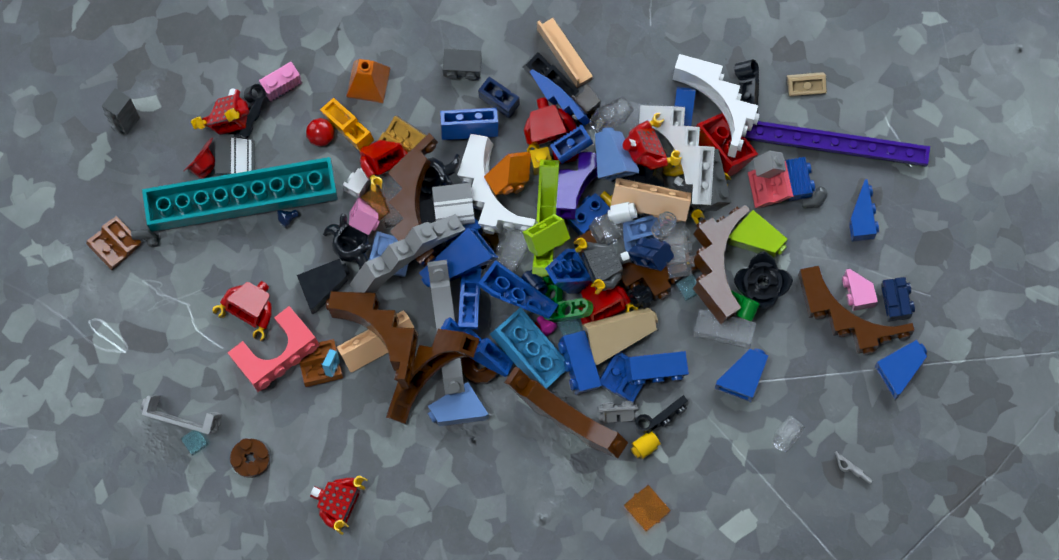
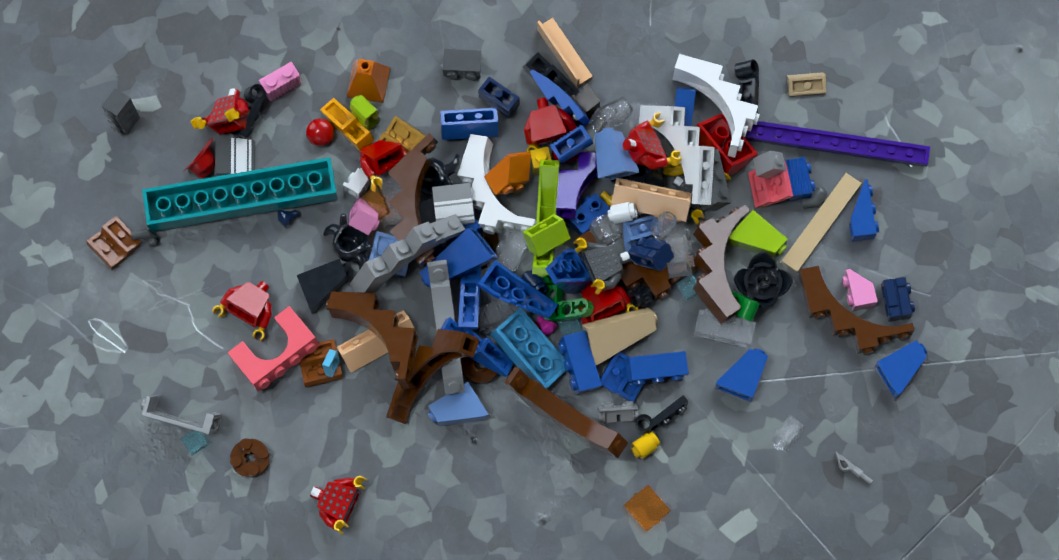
(364, 112): none -> lime brick
(493, 315): none -> clear brick
(821, 223): none -> tan tile

